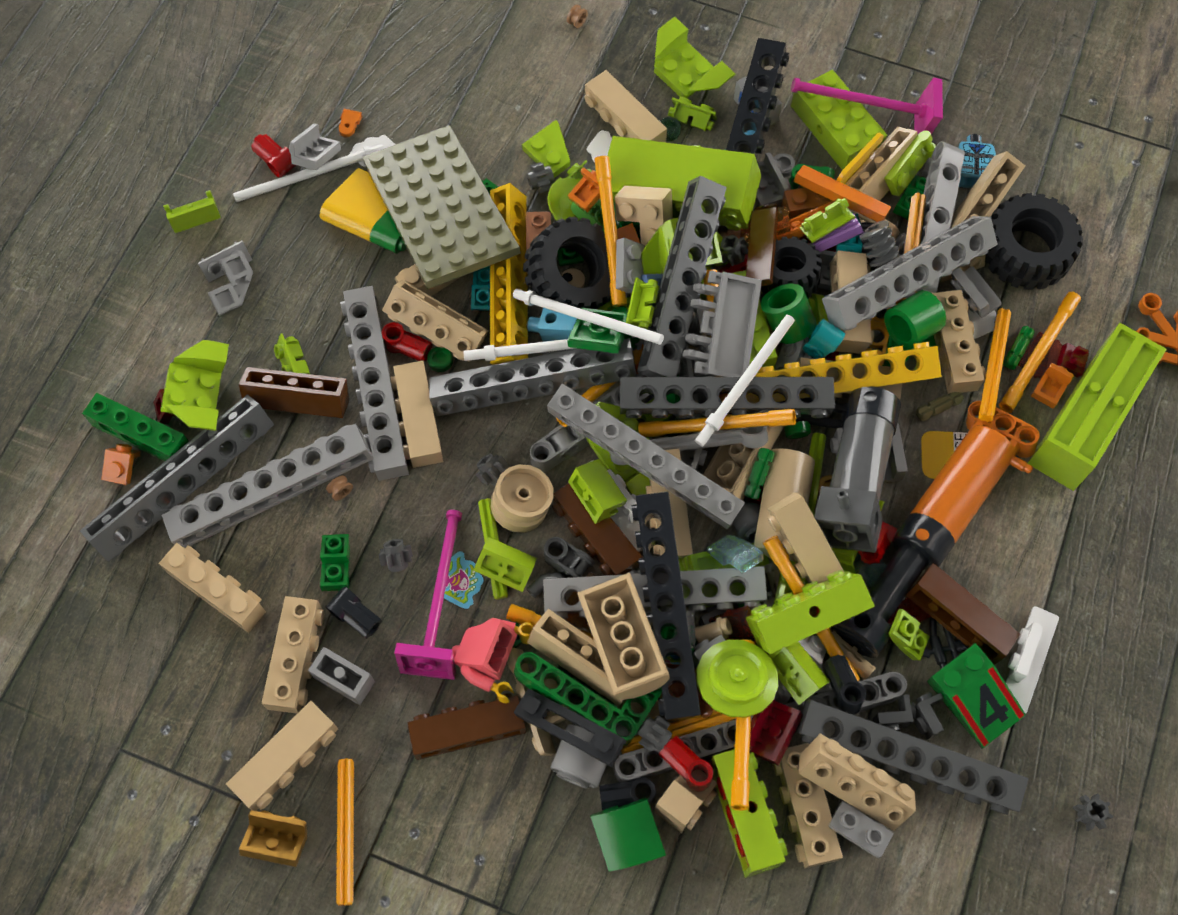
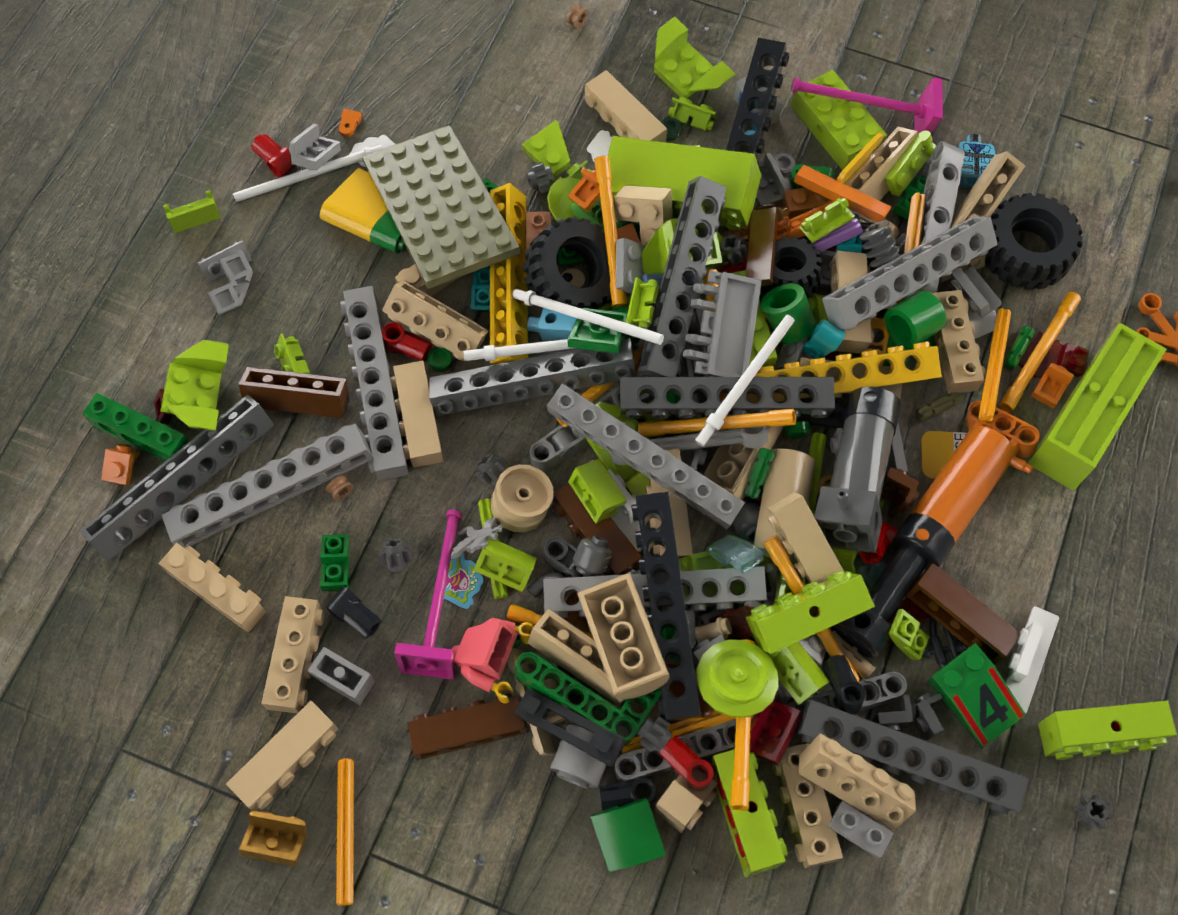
(476, 538): none -> light grey piece
(592, 556): none -> dark grey head
(899, 490): none -> reddish brown bracket
(1107, 729): none -> lime brick

